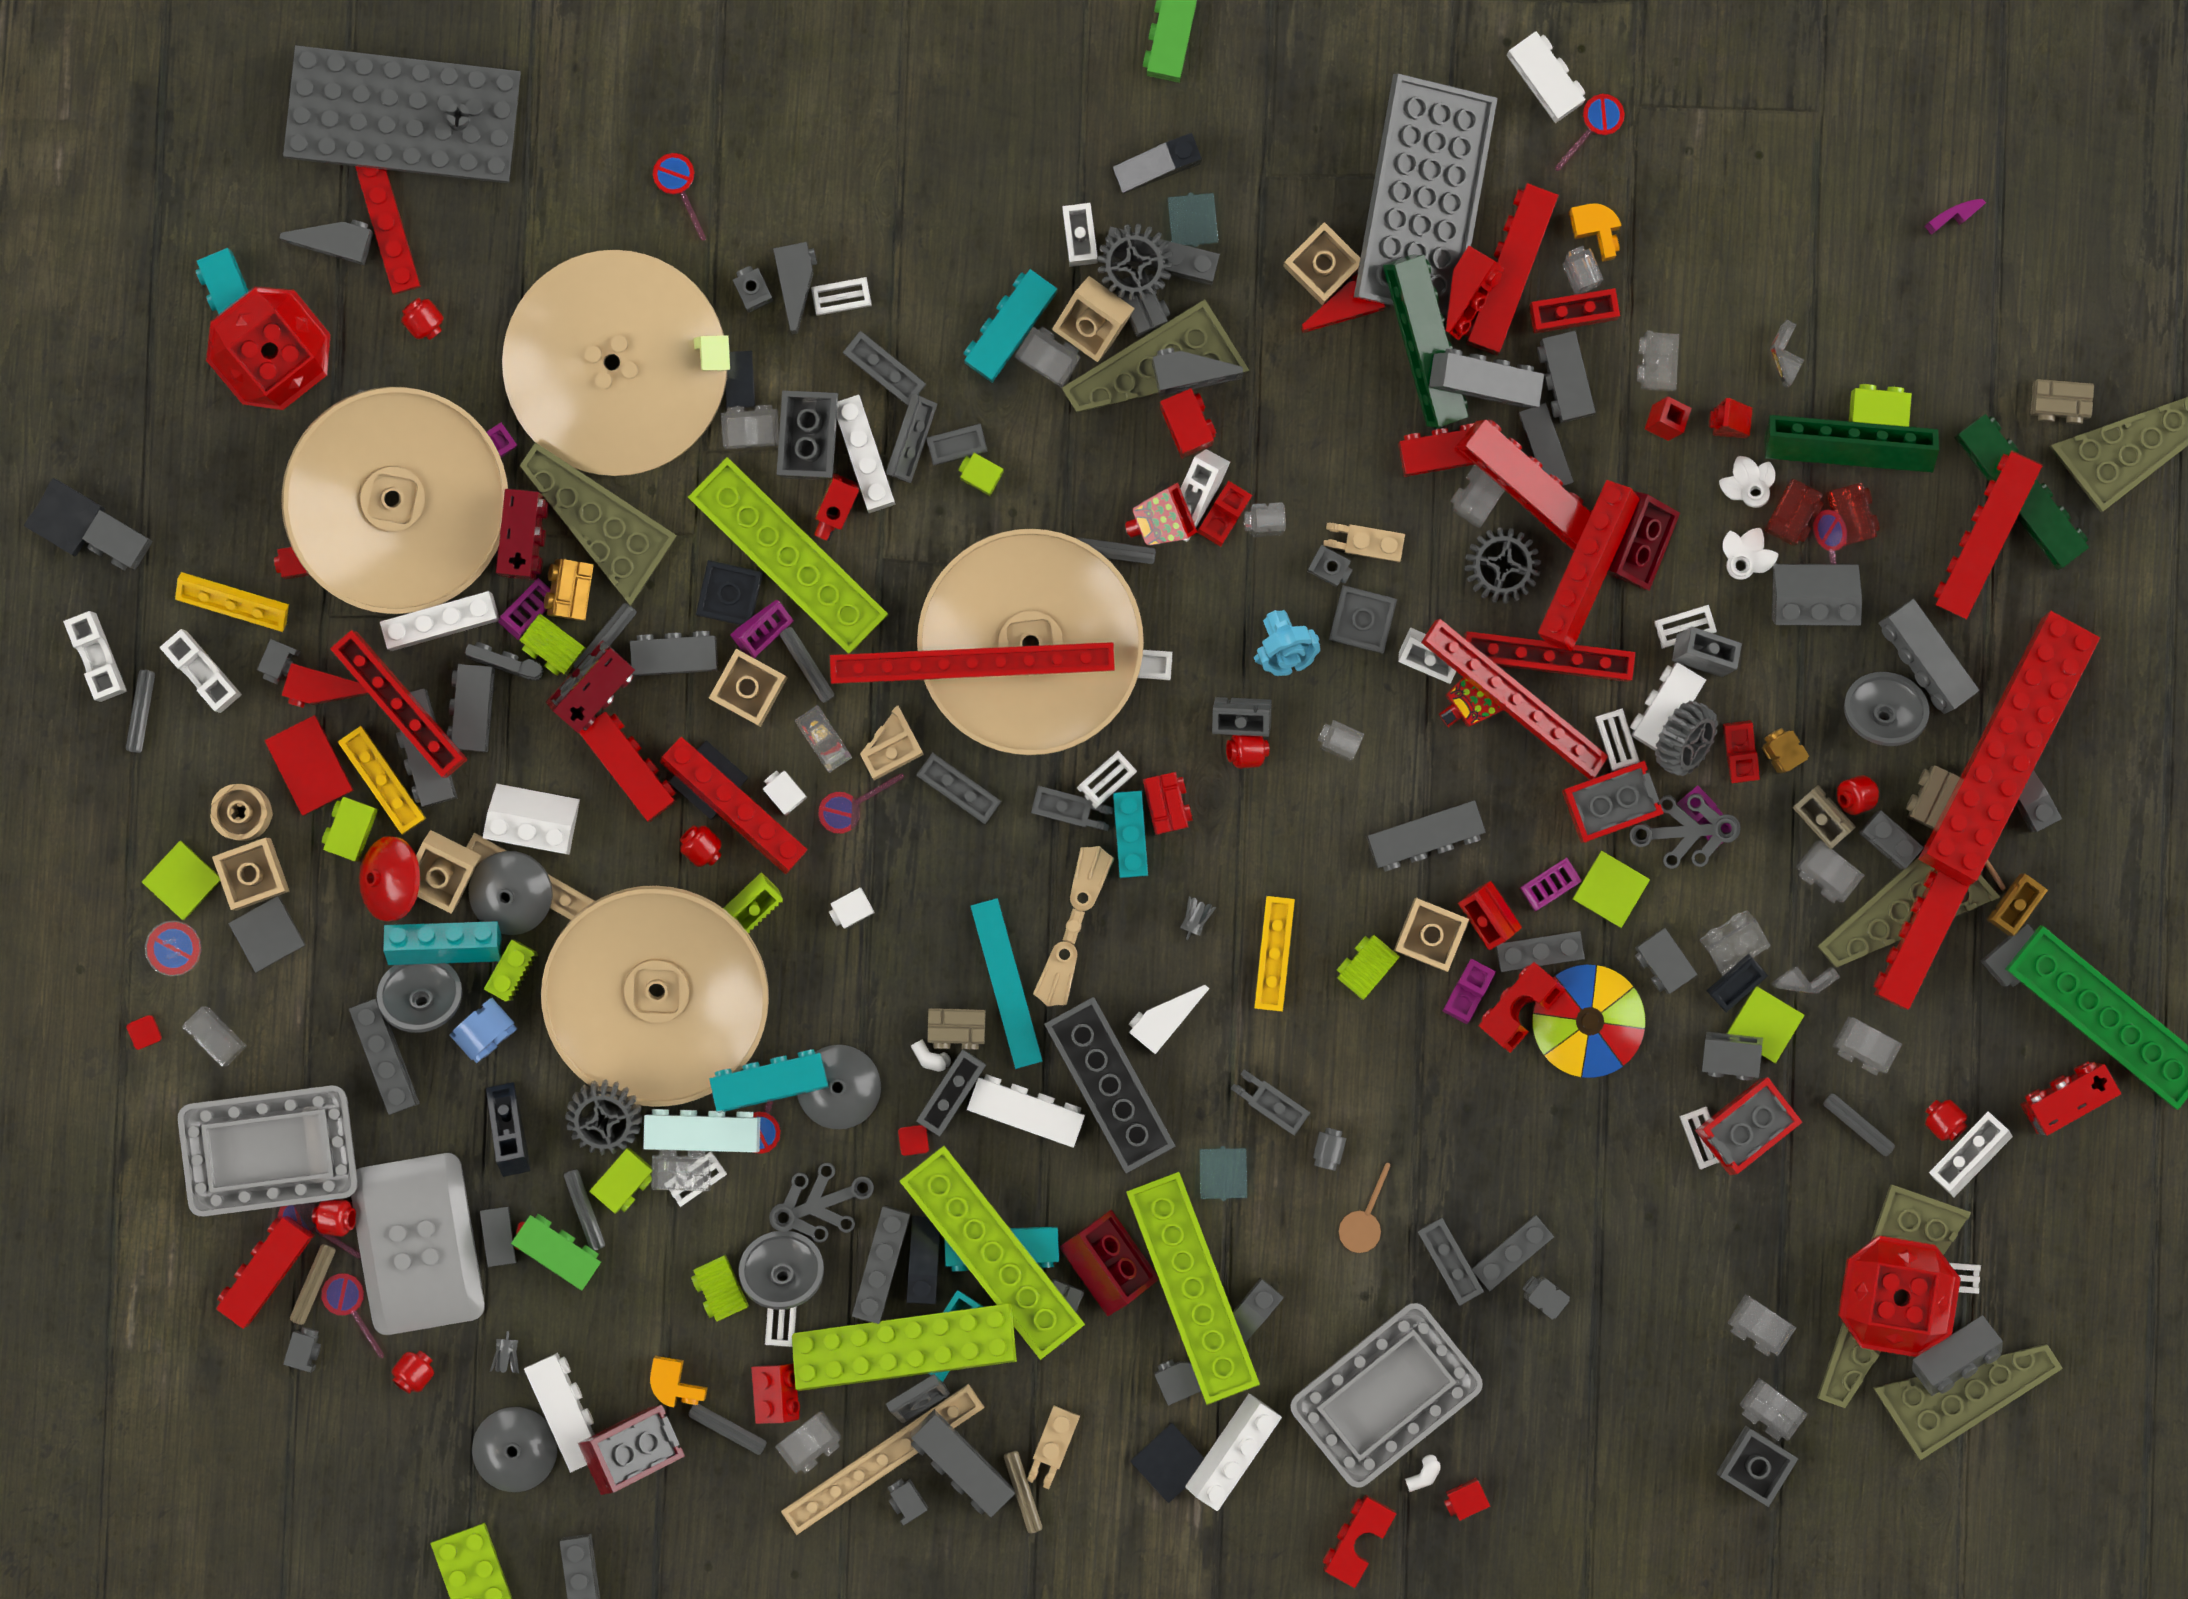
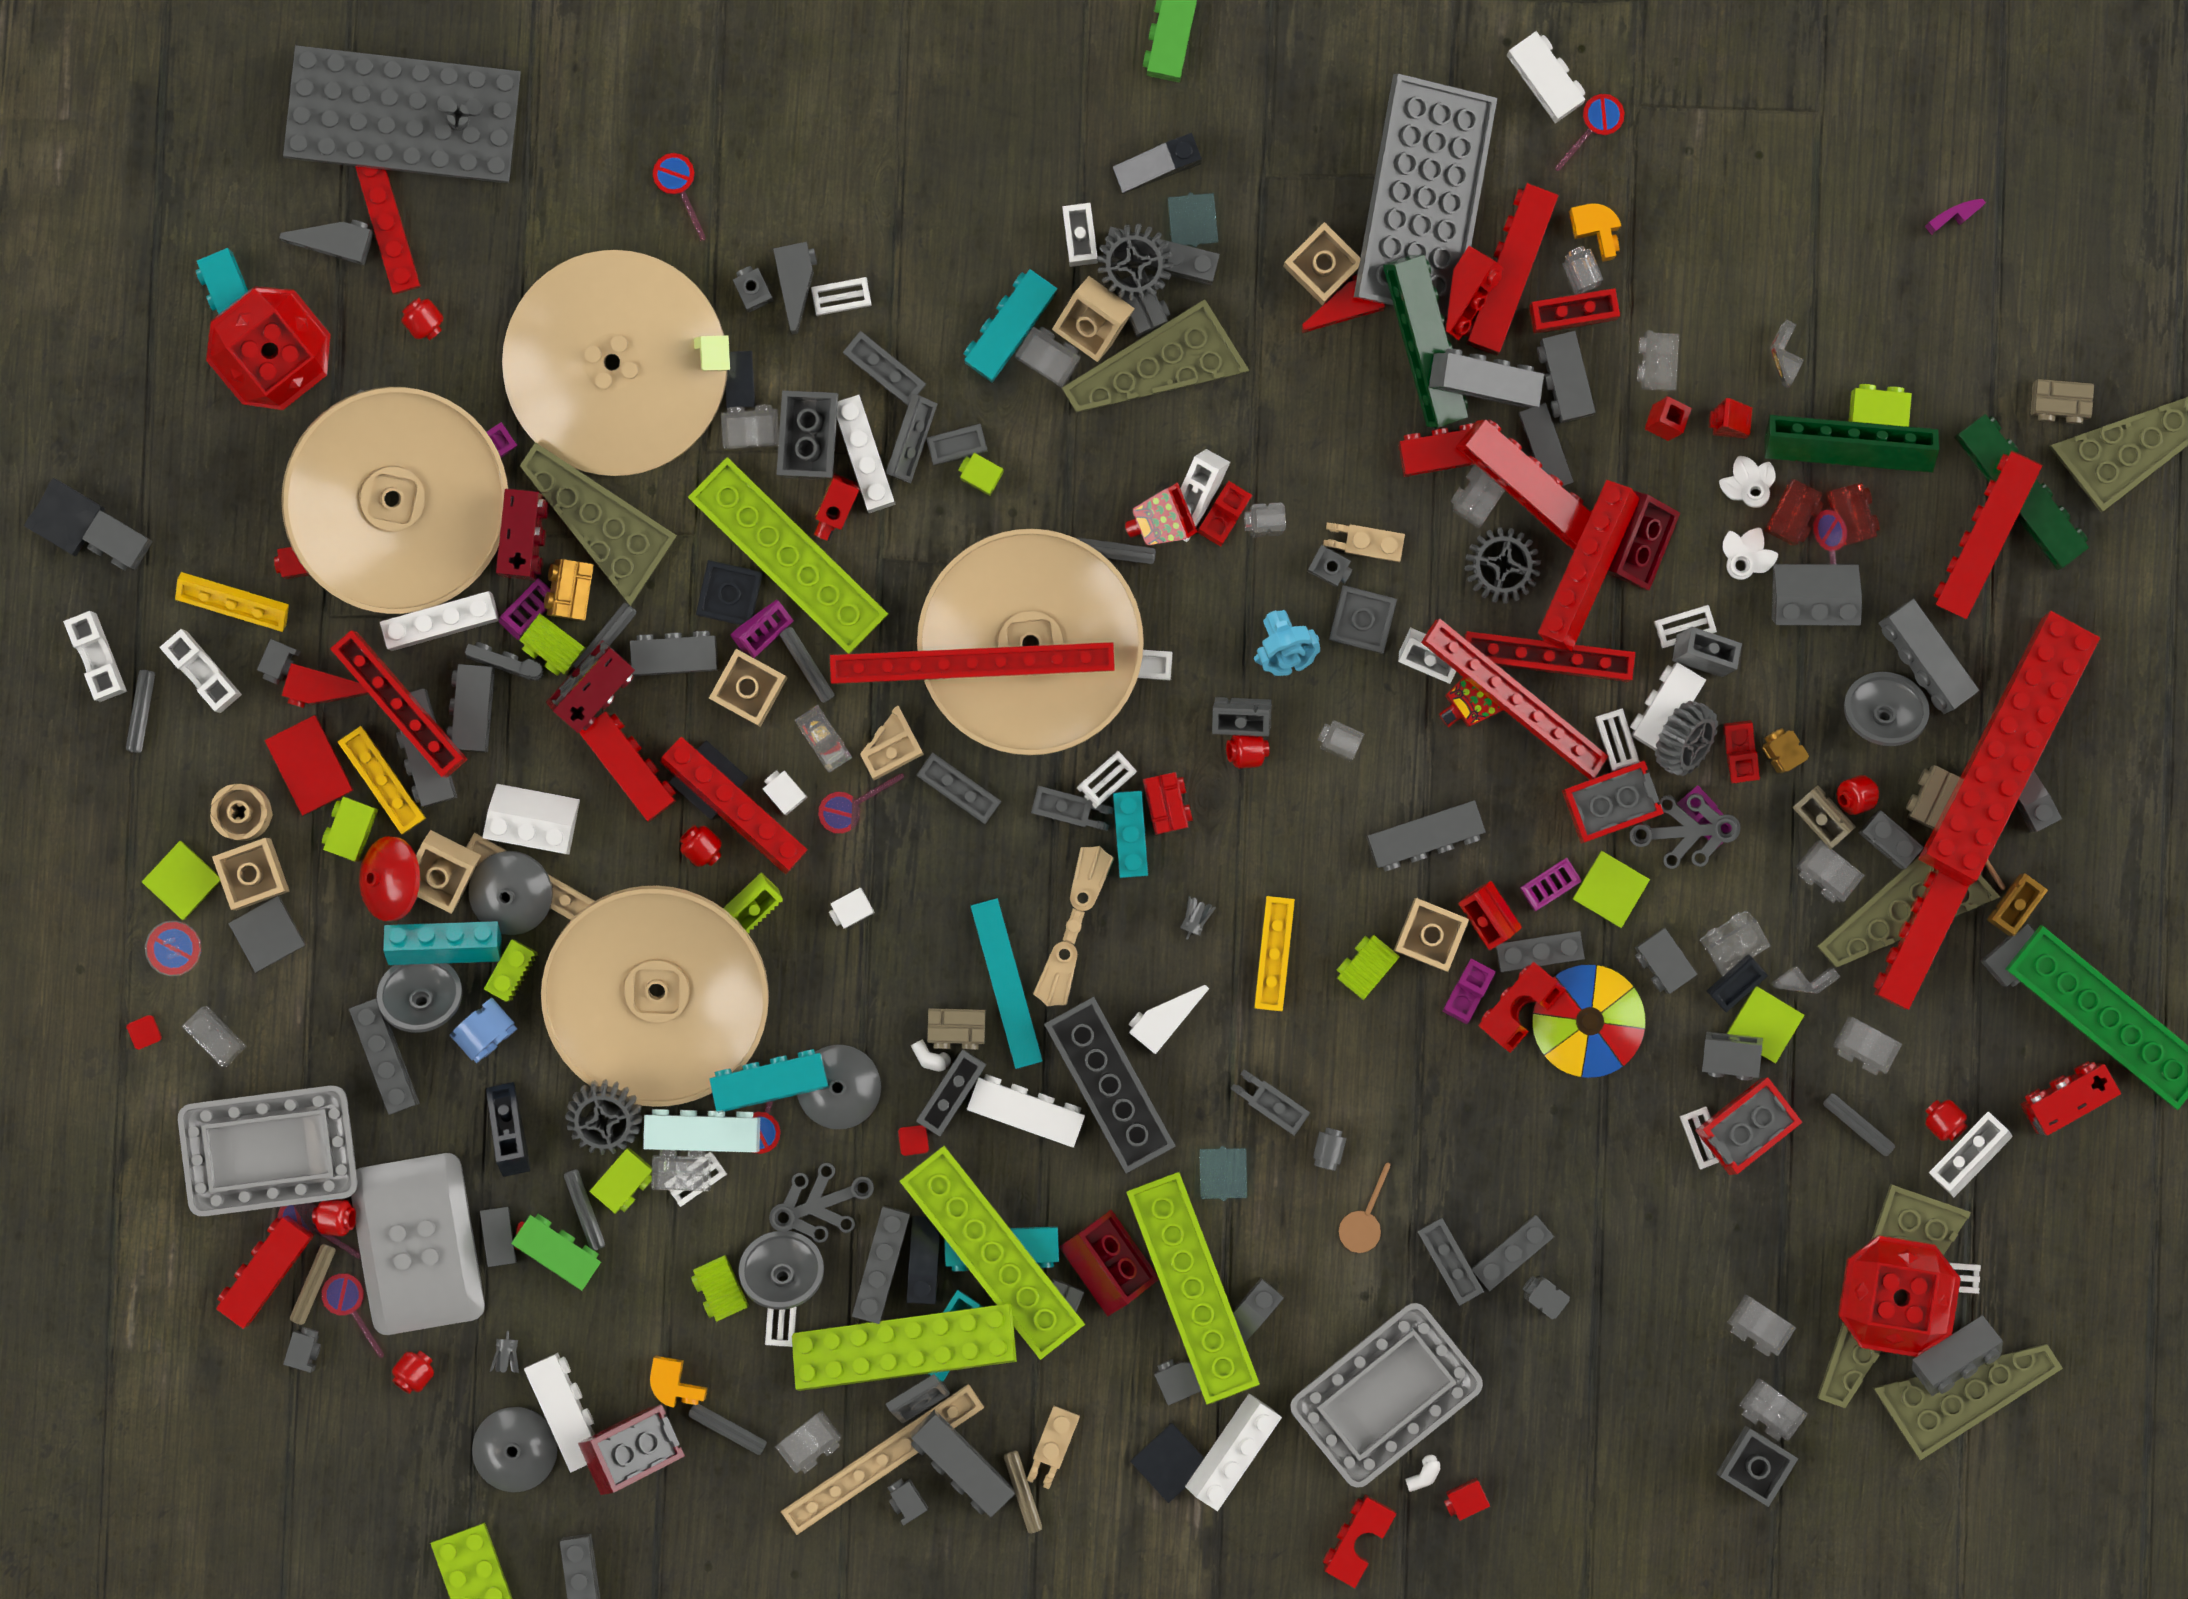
(775, 1394): red bracket -> none
(1184, 370): dark grey slope -> none
(1187, 423): red brick -> none

